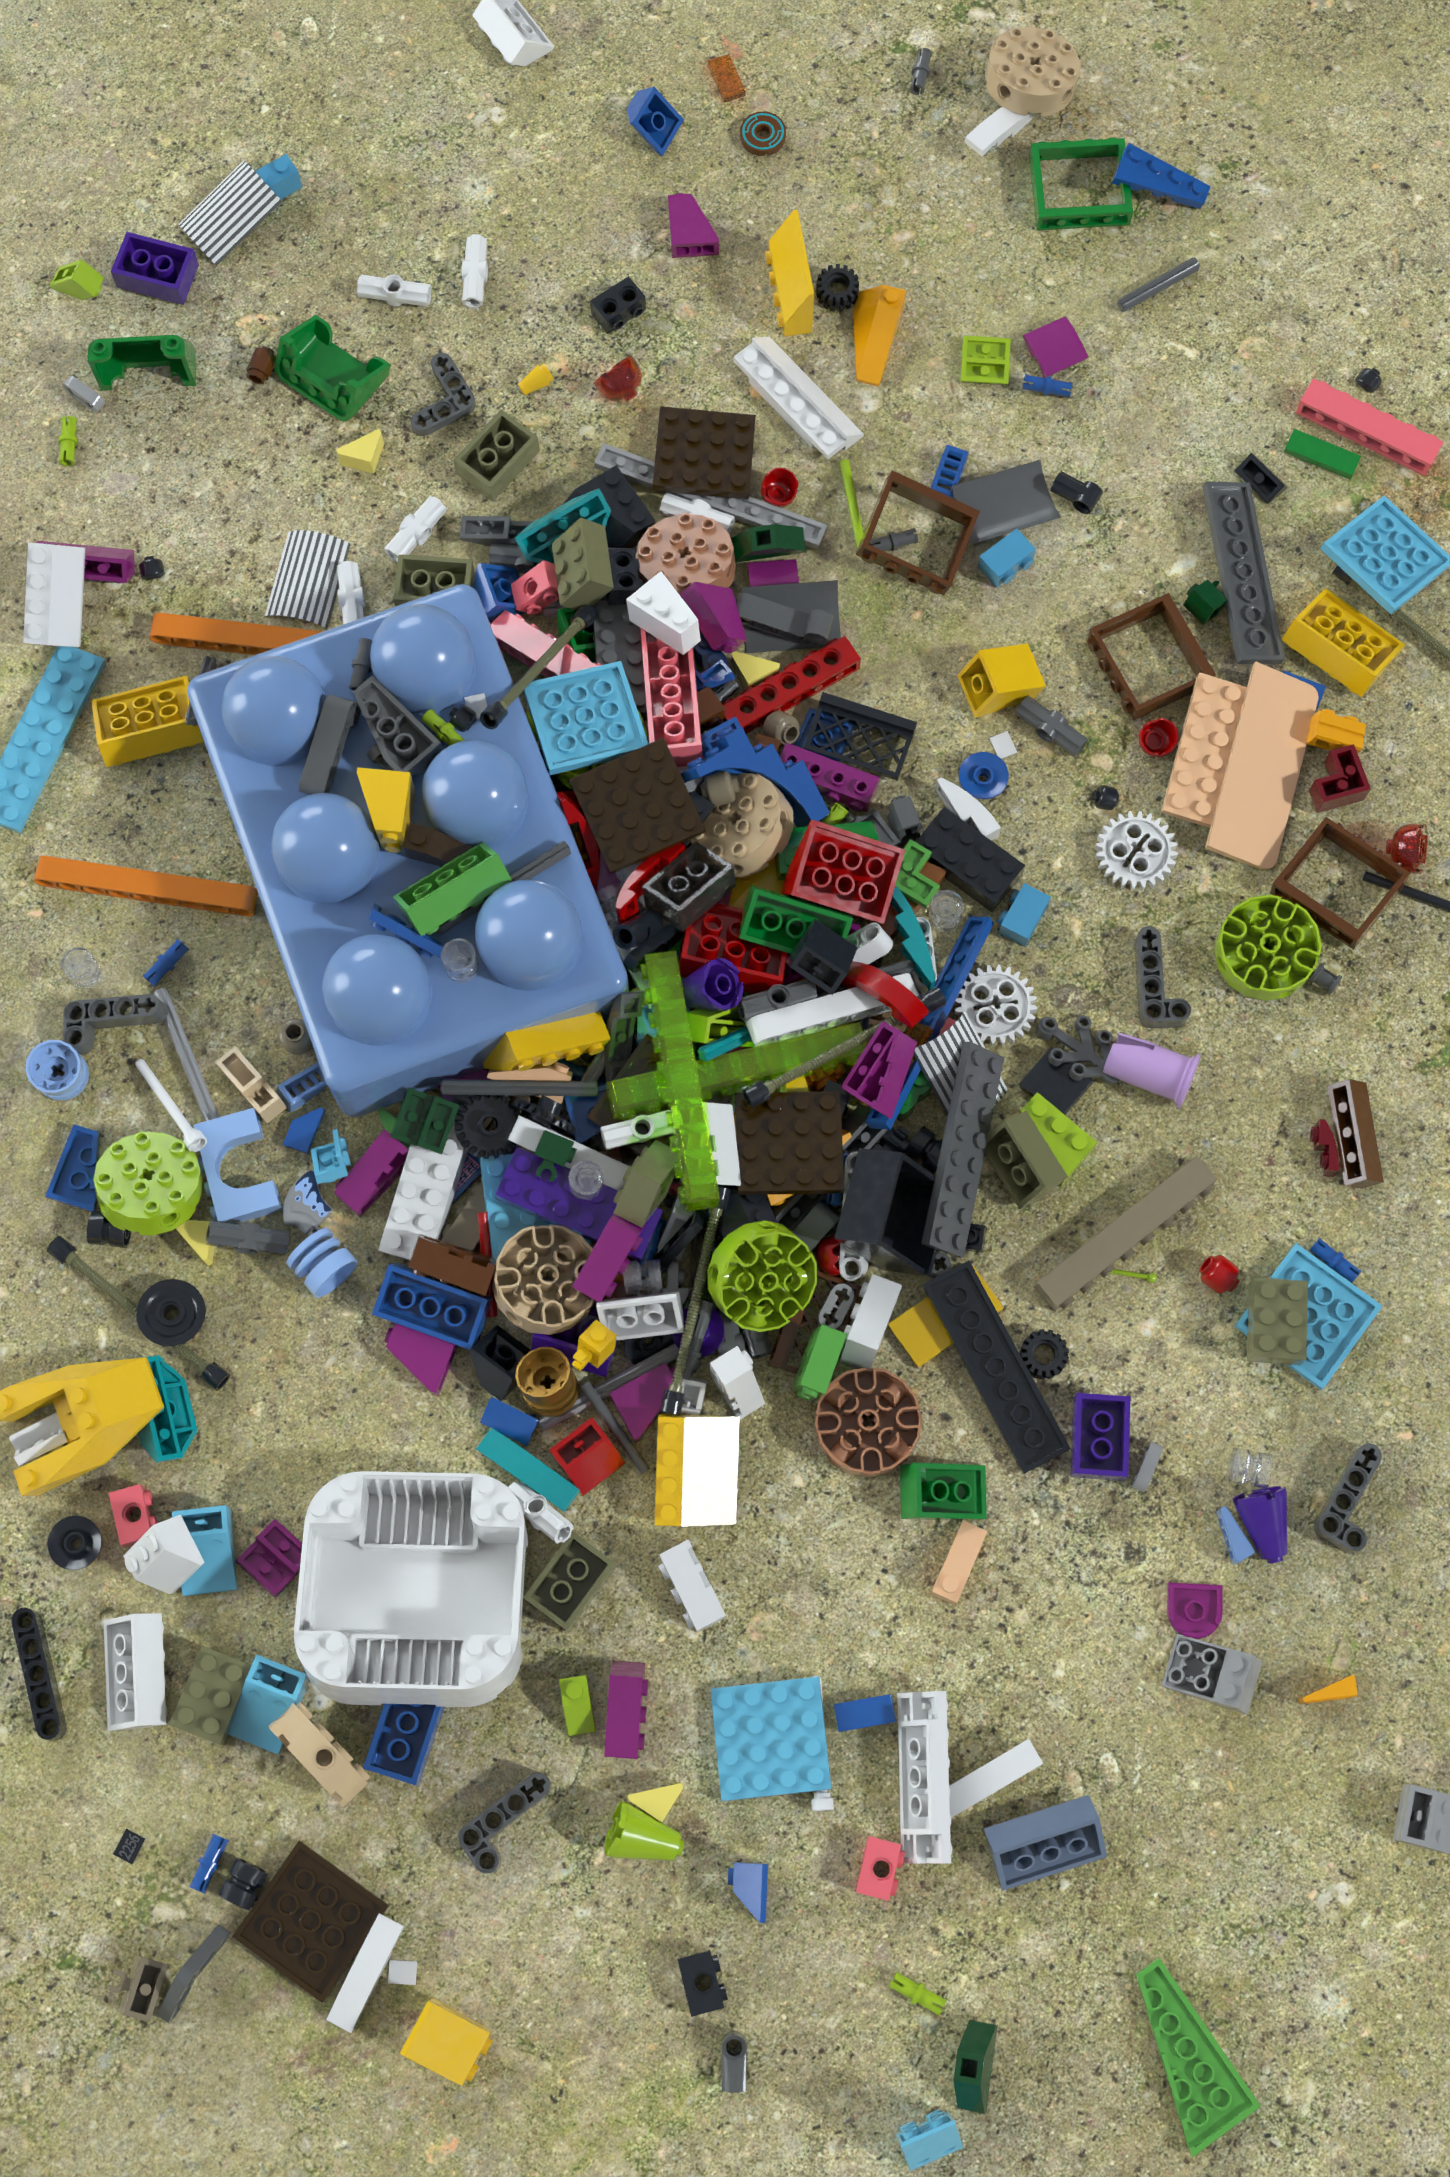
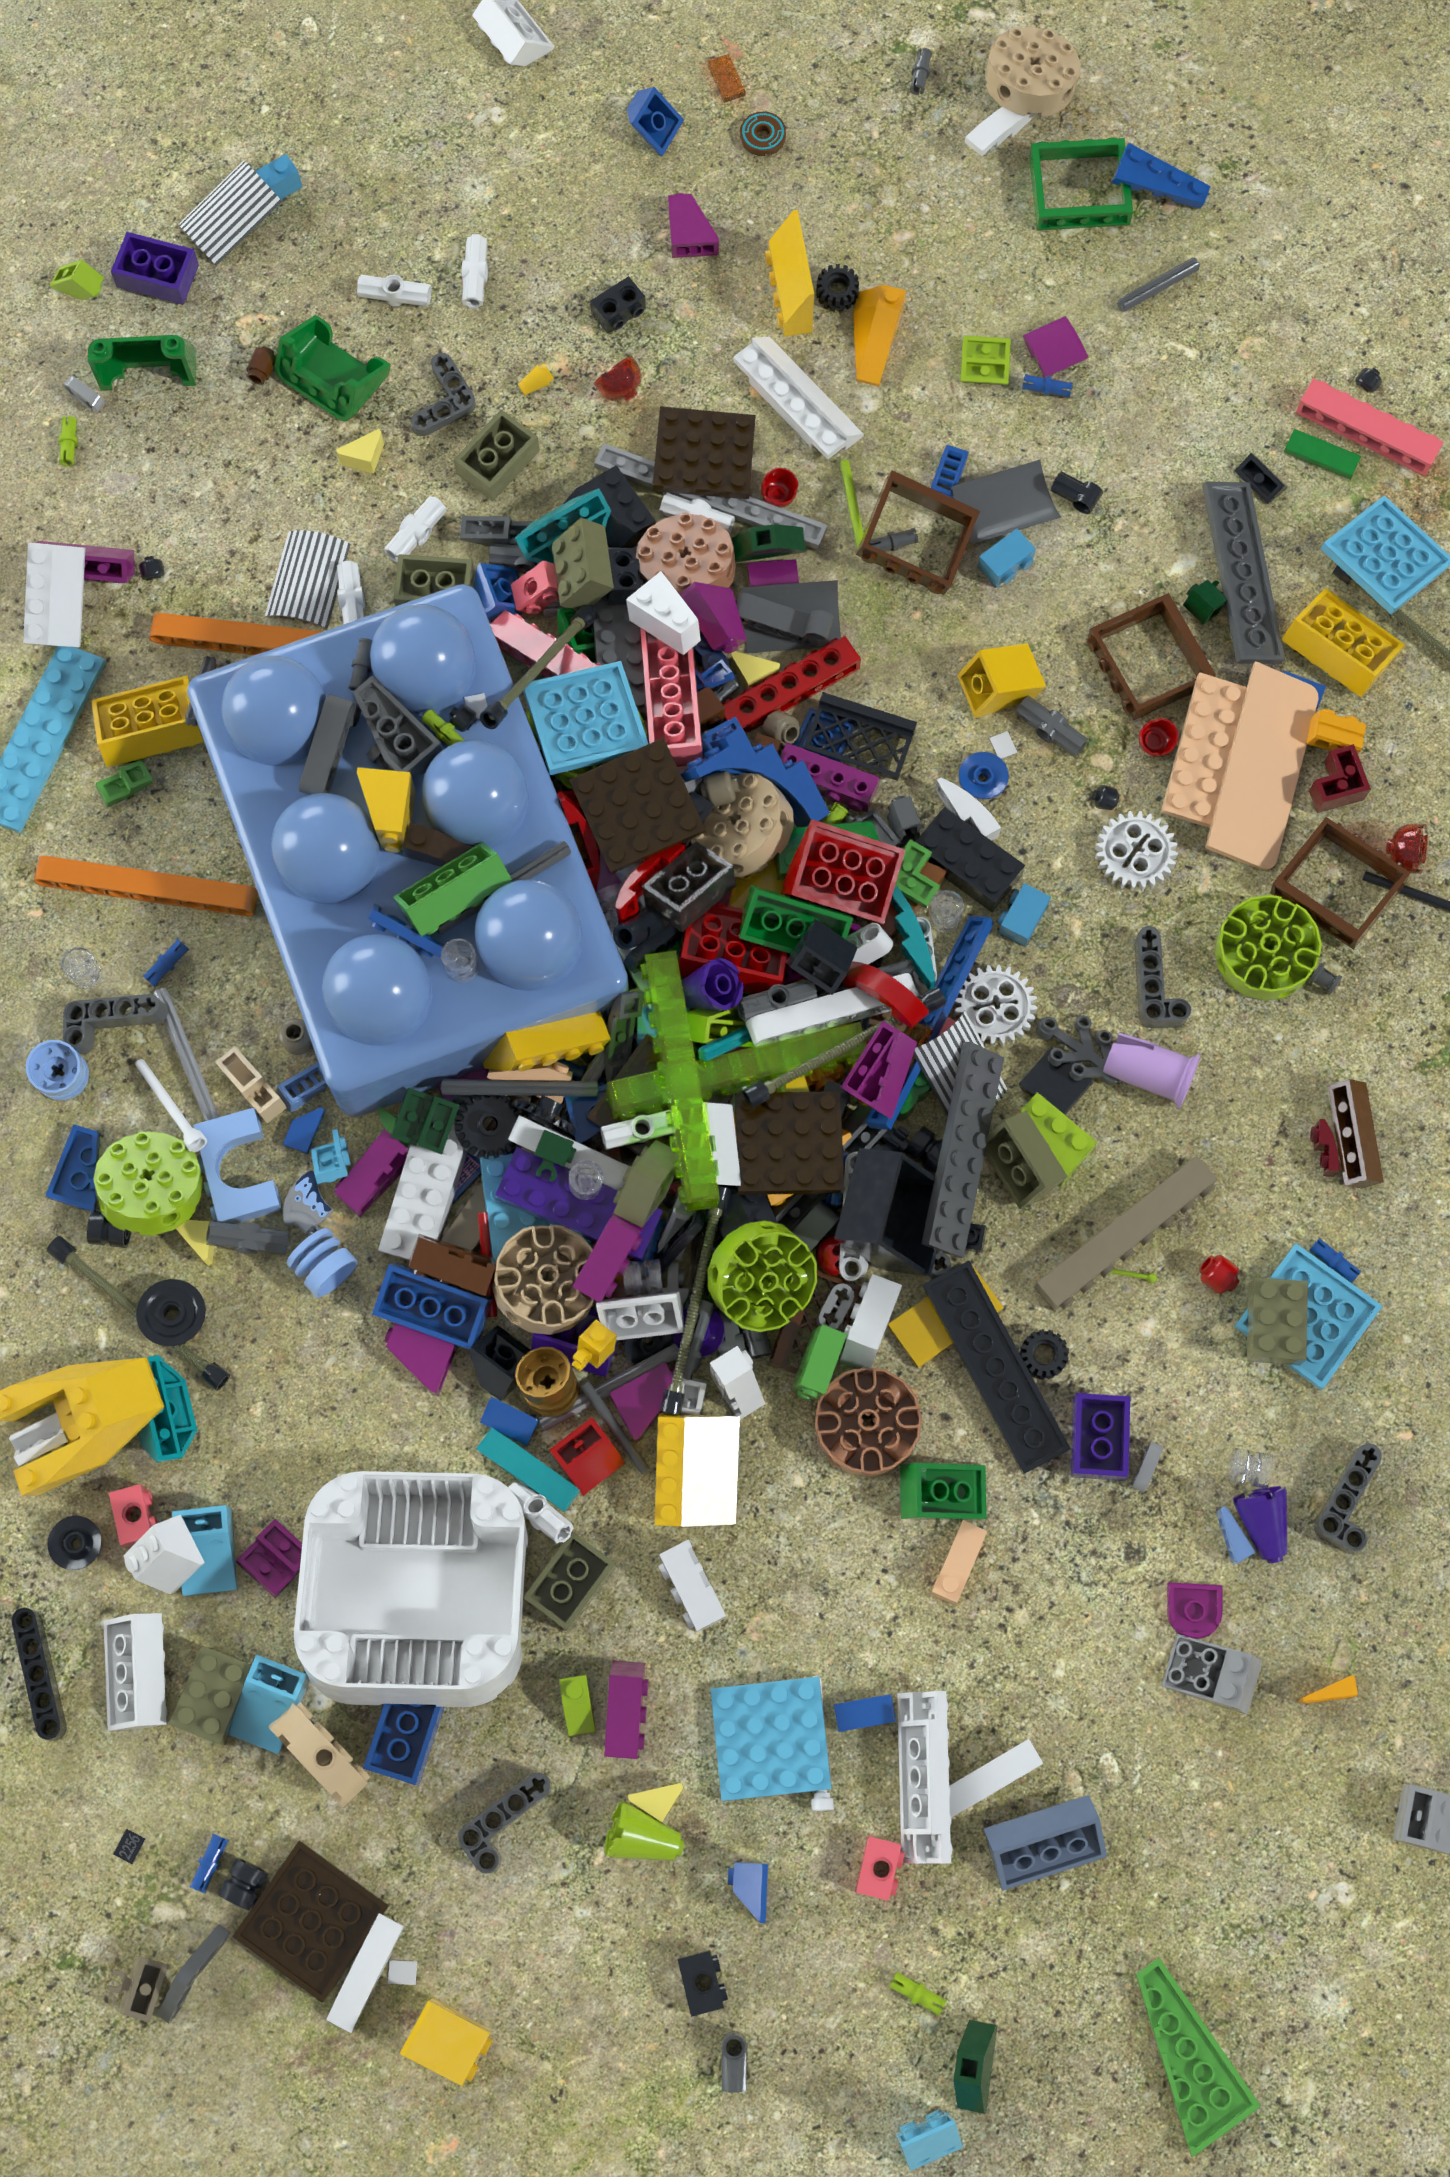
(125, 784): none -> bright green slope

